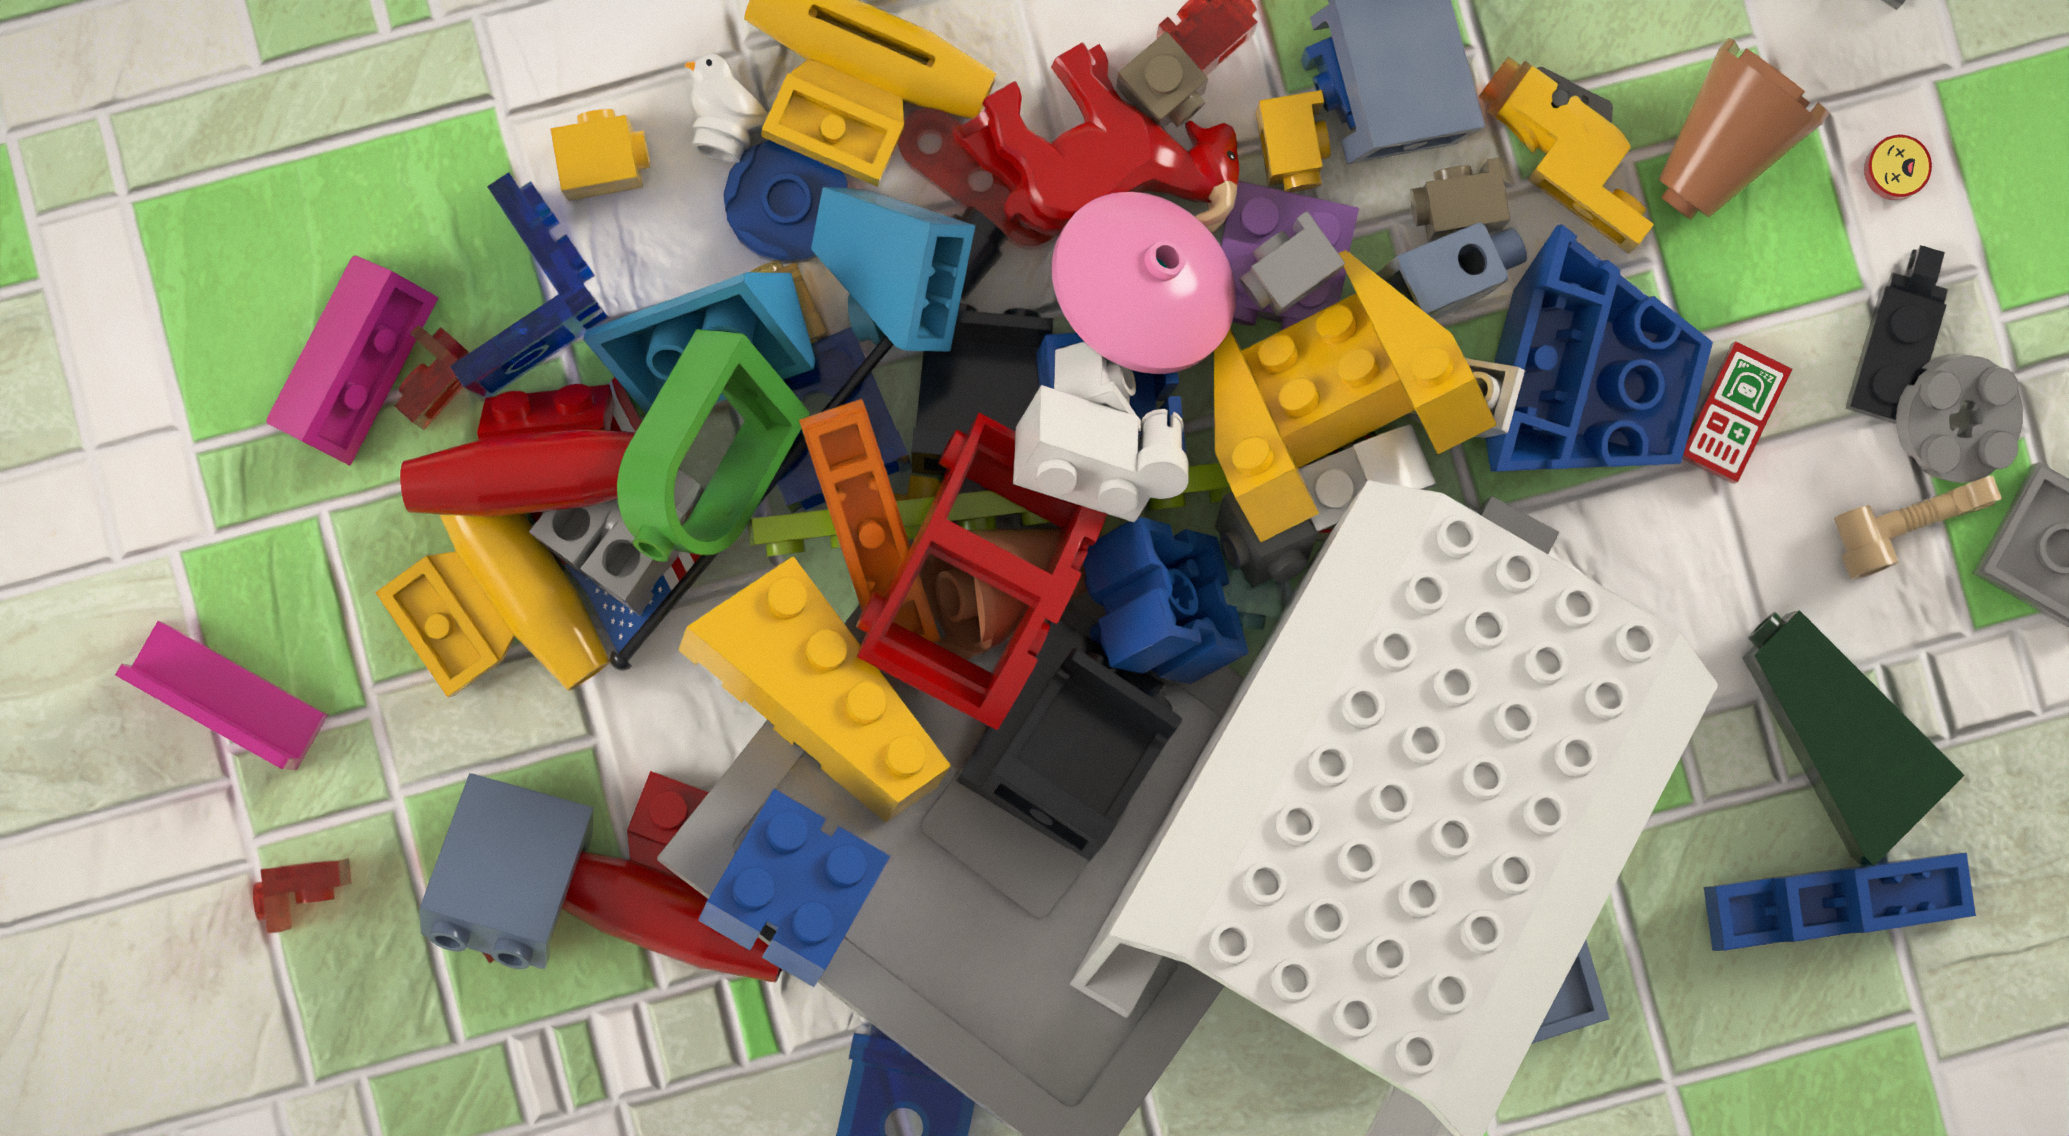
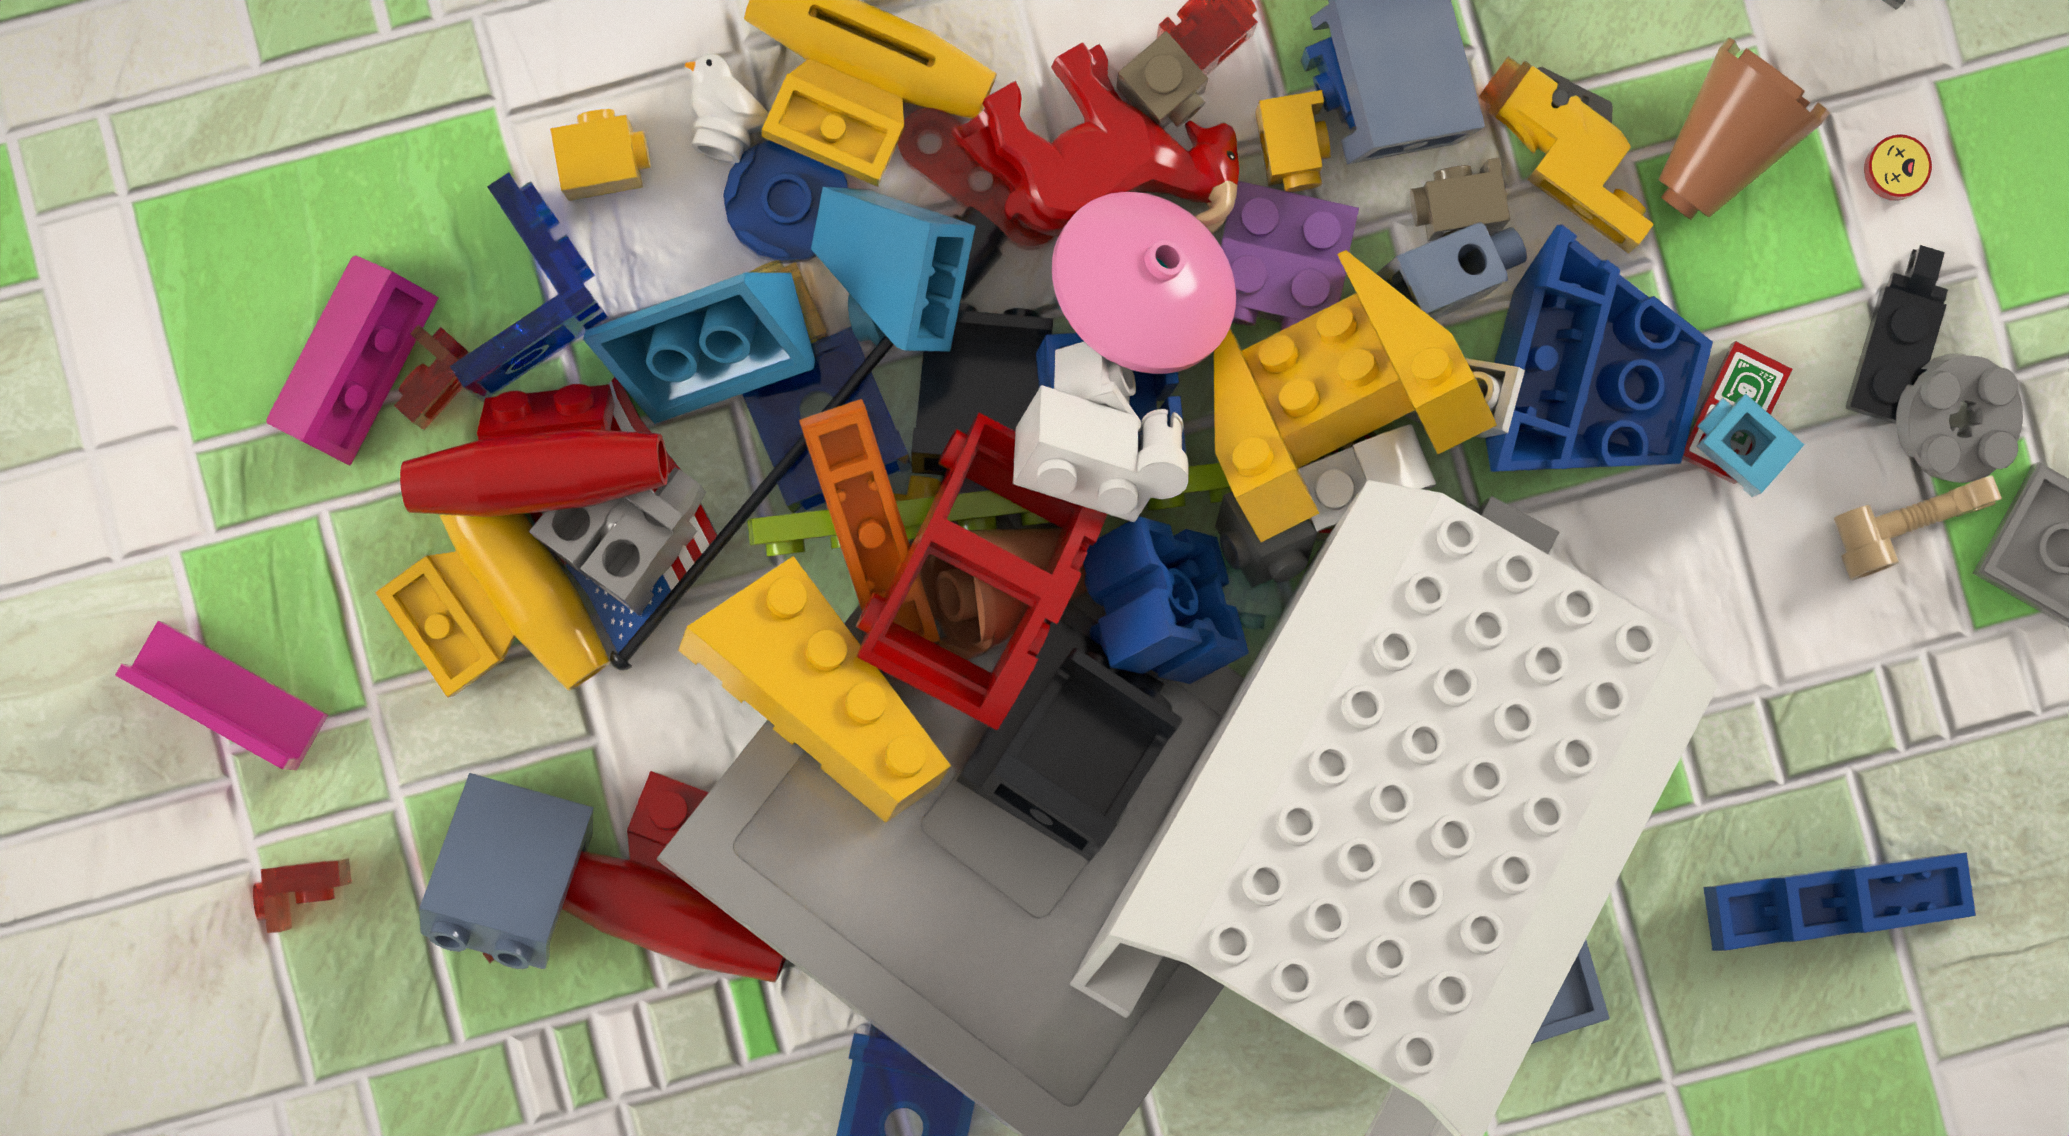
(648, 471): bright green window -> none
(796, 884): blue piece -> none
(1291, 267): light grey brick -> none
(1771, 443): none -> medium azure brick
(1851, 740): dark green slope -> none

